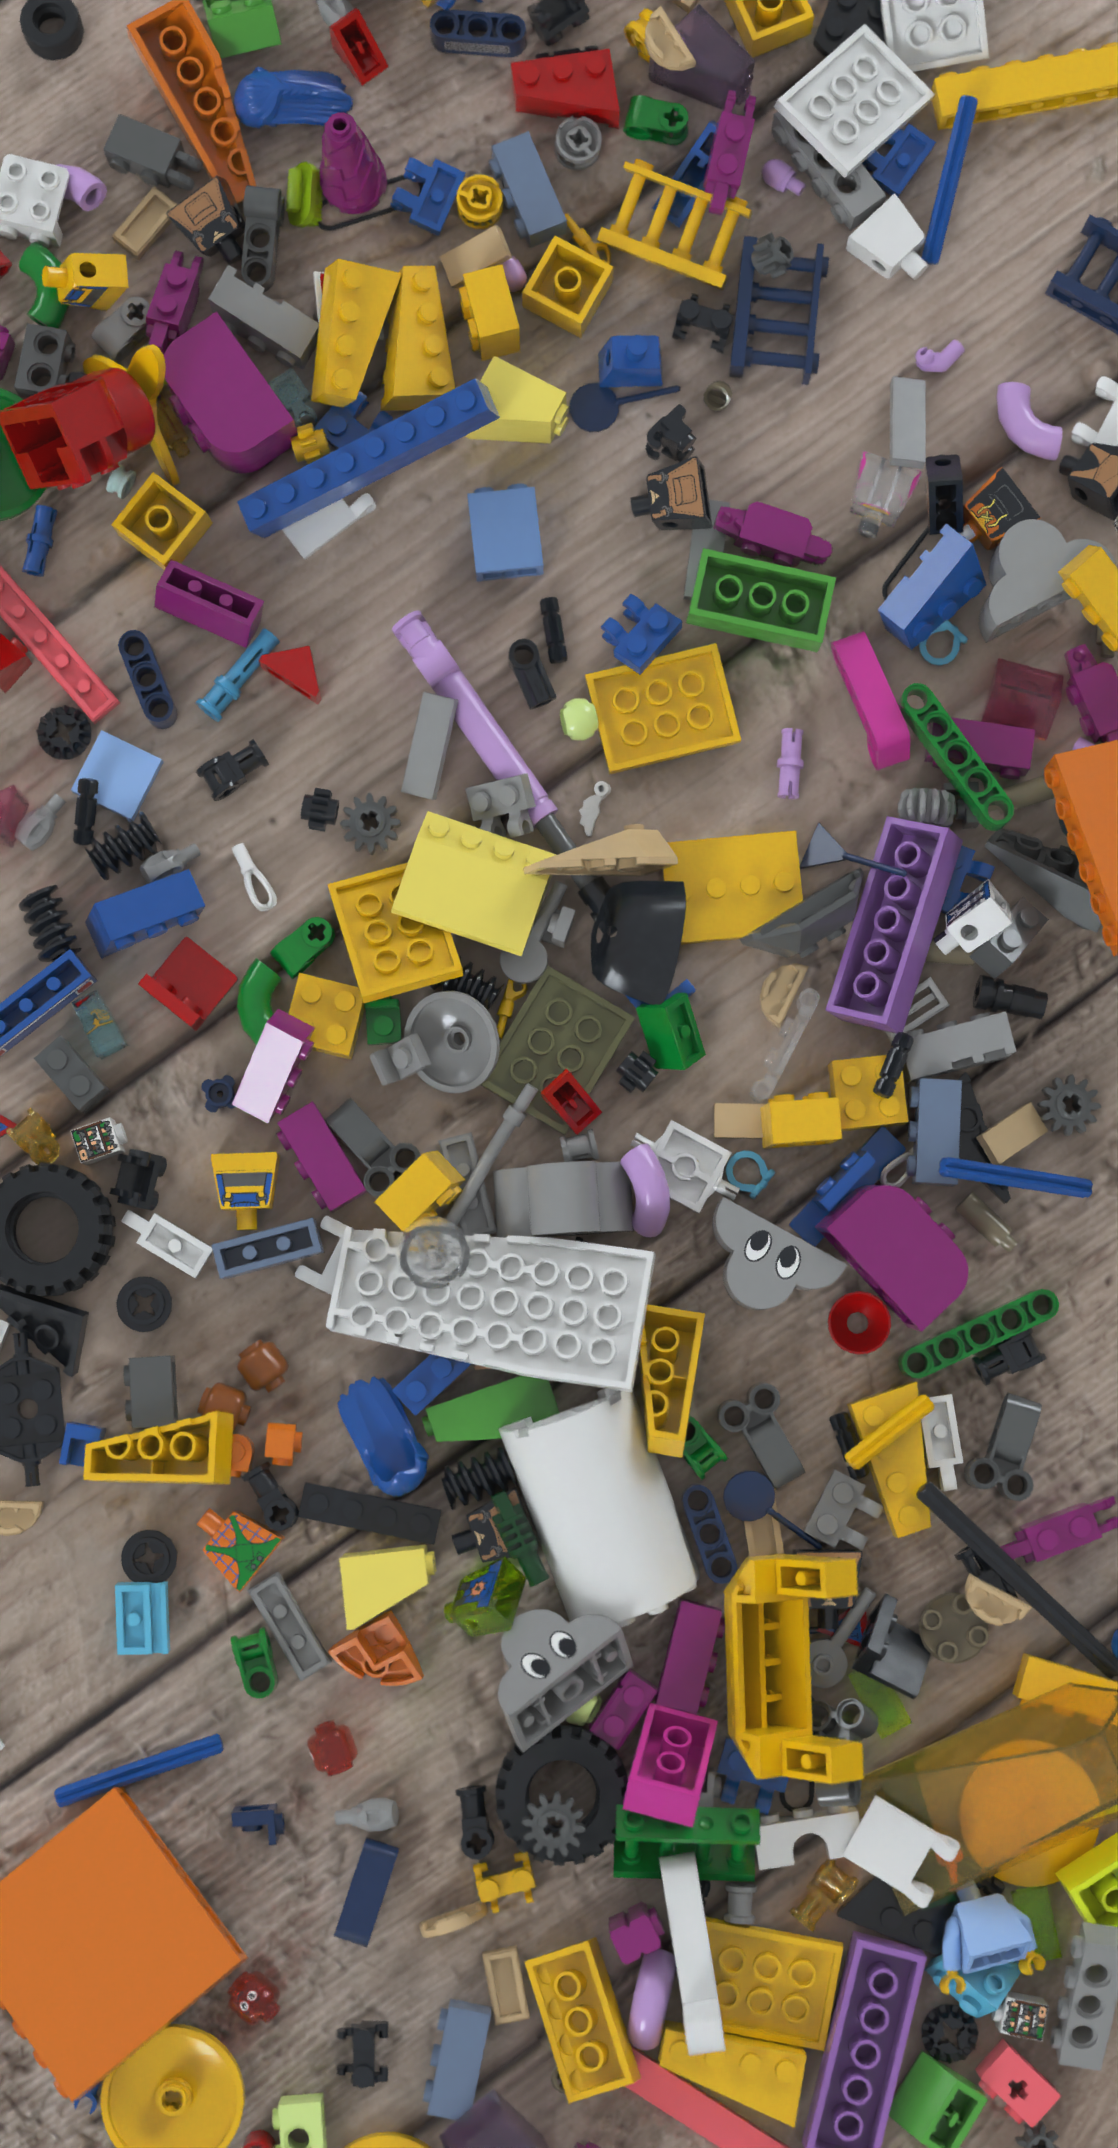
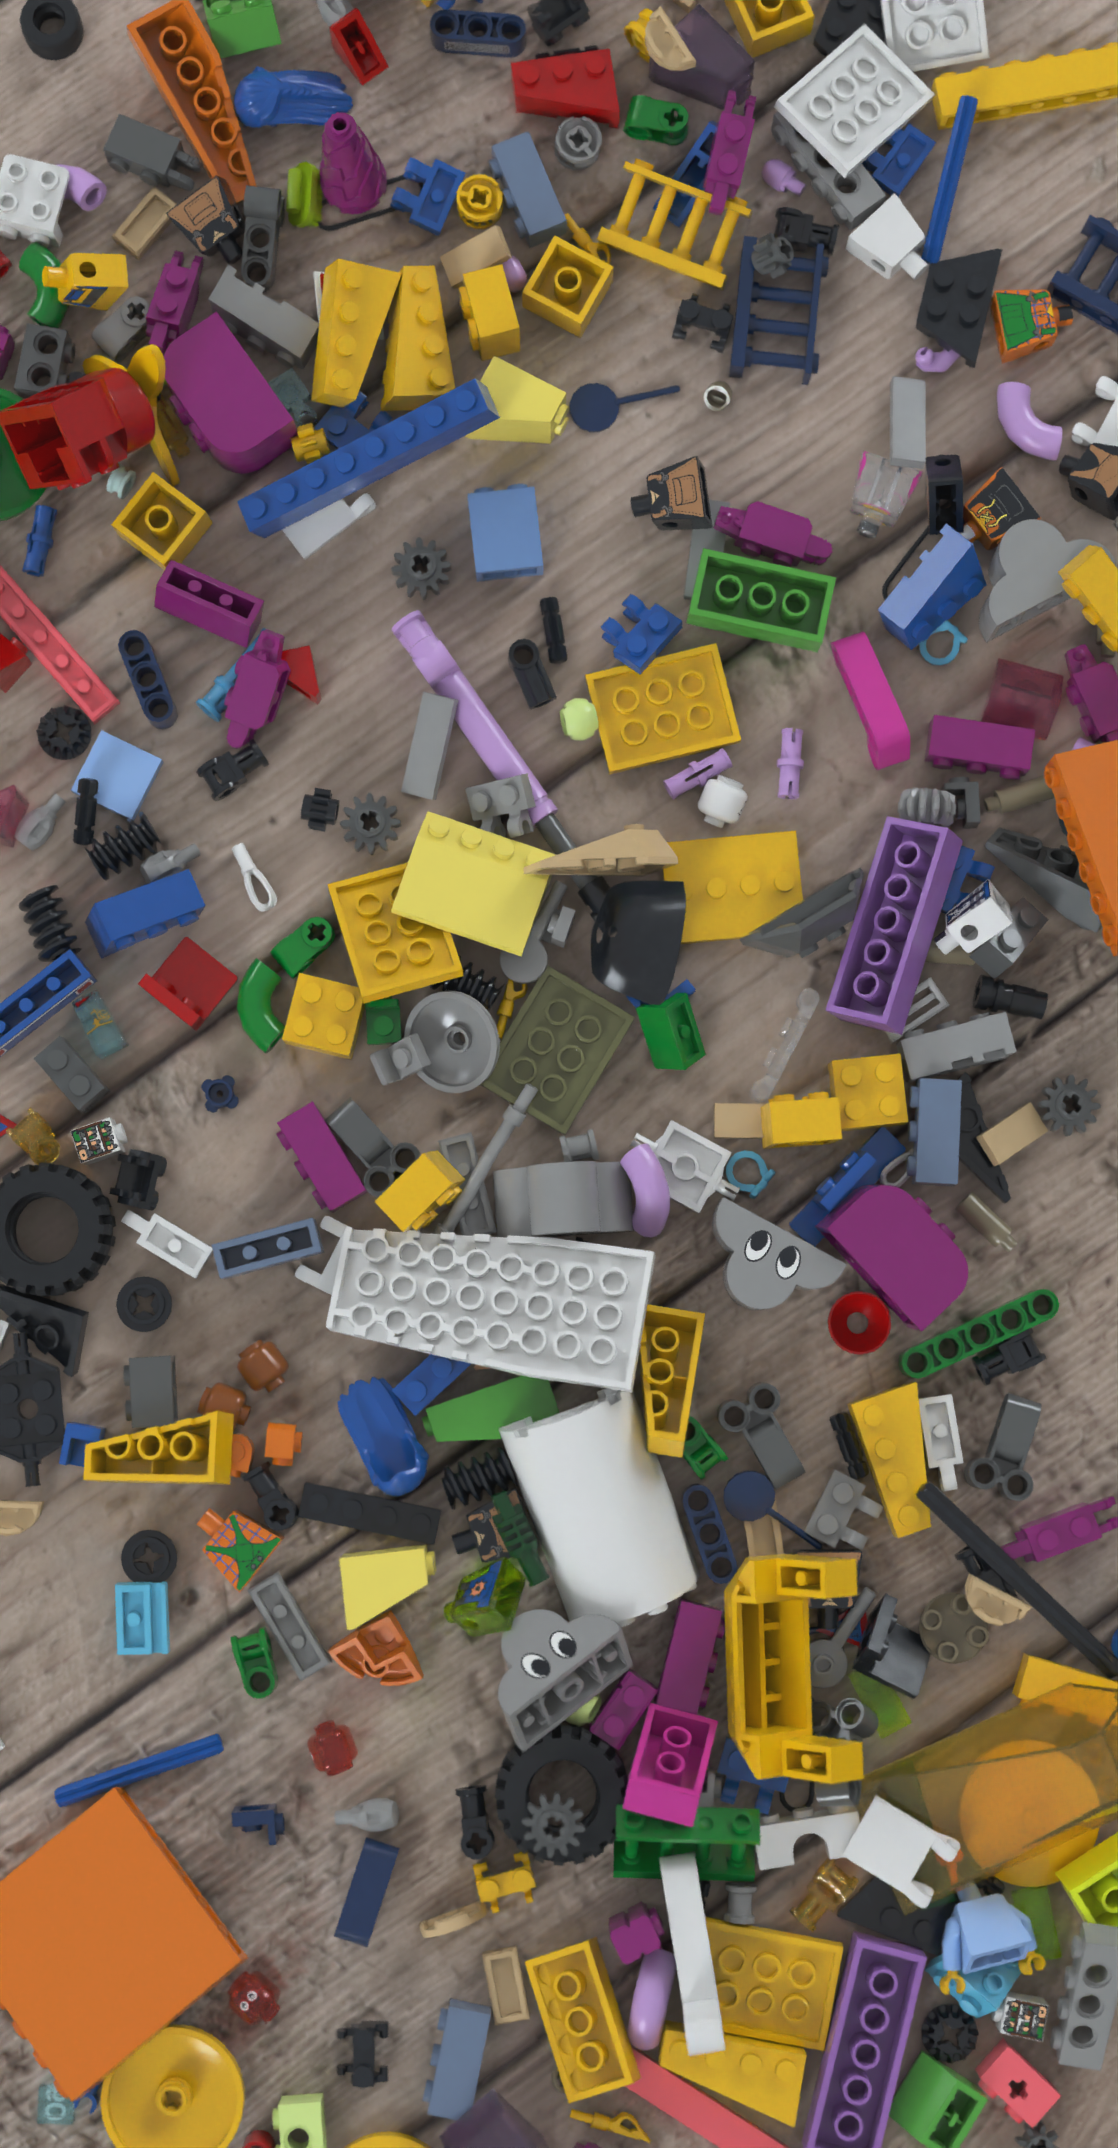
(53, 2107): none -> clear light blue tile
(246, 1184): yellow torso -> none
(257, 689): none -> magenta hinge
(274, 1066): brick -> none
(420, 581): none -> dark grey gear
(433, 1252): clear cylinder -> none
(570, 1102): red slope -> none
(591, 806): white piece -> none
(614, 2125): none -> yellow hand
(633, 362): blue torso -> none
(637, 1071): black gear -> none
(672, 435): black piece -> none
(677, 785): none -> lavender pin
(722, 801): none -> white head
(780, 990): tan tile -> none
(803, 231): none -> black connector
(825, 850): piece -> none
(889, 1431): yellow axle -> none
(893, 1065): black axle -> none
(956, 773): green beam -> none
(958, 302): none -> black wing
(1015, 1177): blue axle -> none
(1026, 321): none -> torso

